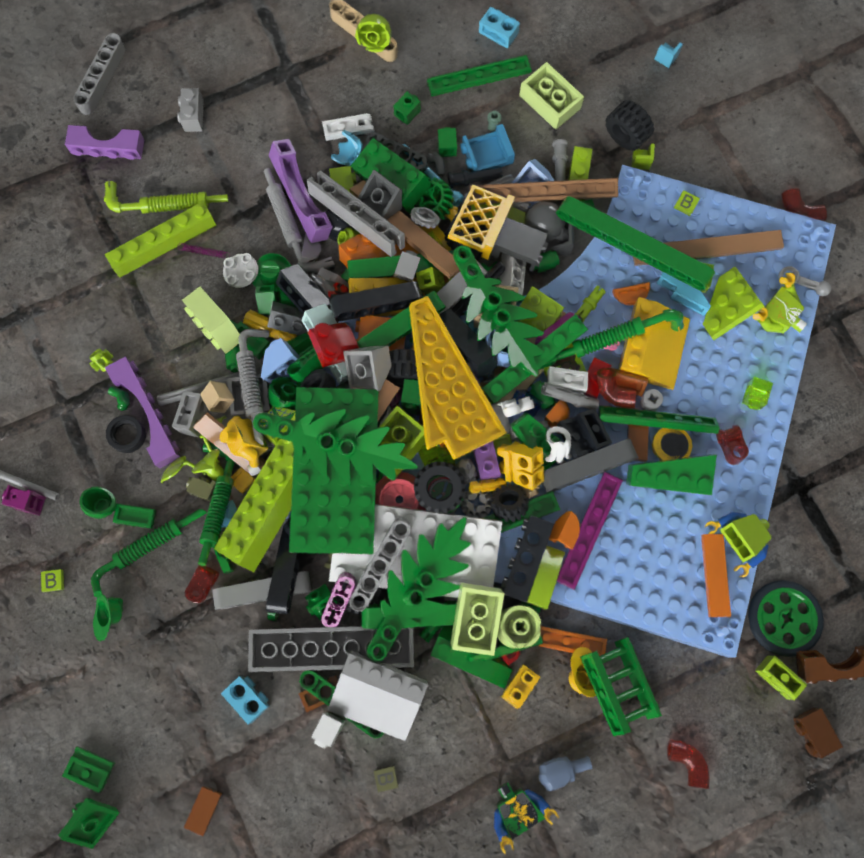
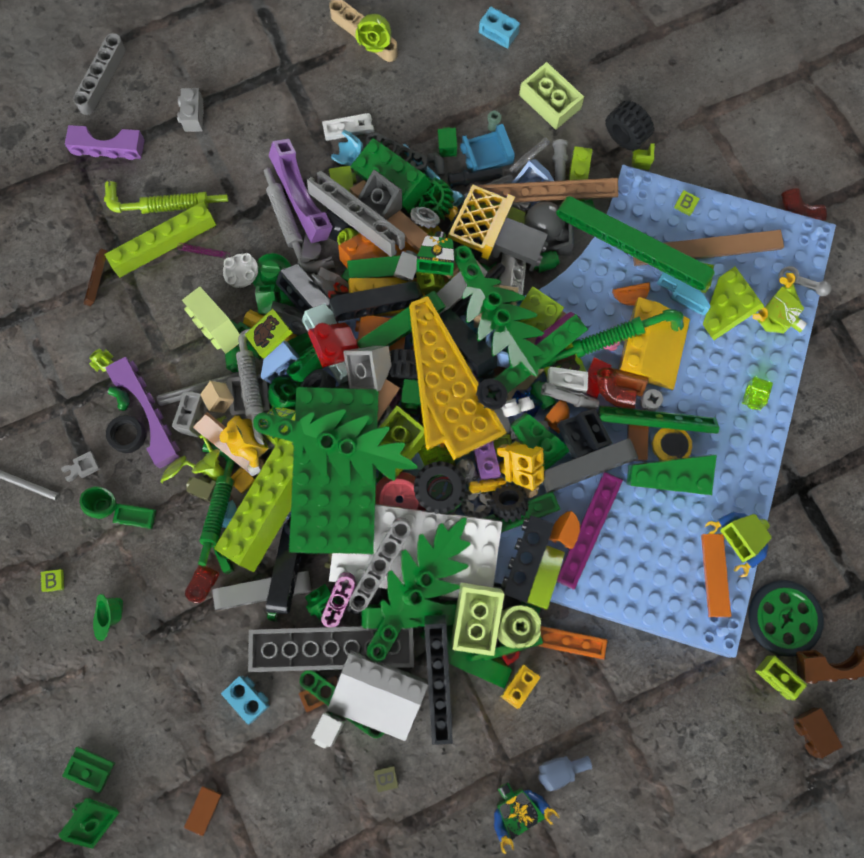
(23, 500): magenta hinge -> none
(83, 466): none -> light grey plate
(95, 277): none -> reddish brown tile
(143, 546): green piece -> none
(268, 333): none -> lime tile
(407, 108): green brick -> none
(436, 255): none -> torso
(438, 679): none -> black brick
(479, 75): green tile -> none
(492, 386): none -> black gear
(530, 155): none -> clear tile
(559, 449): white piece -> none
(578, 676): yellow piece -> none
(590, 303): lime pin -> none
(605, 693): green fence -> none
(667, 55): medium azure panel -> none
(693, 760): clear red cylinder -> none
(730, 441): clear red piece -> none

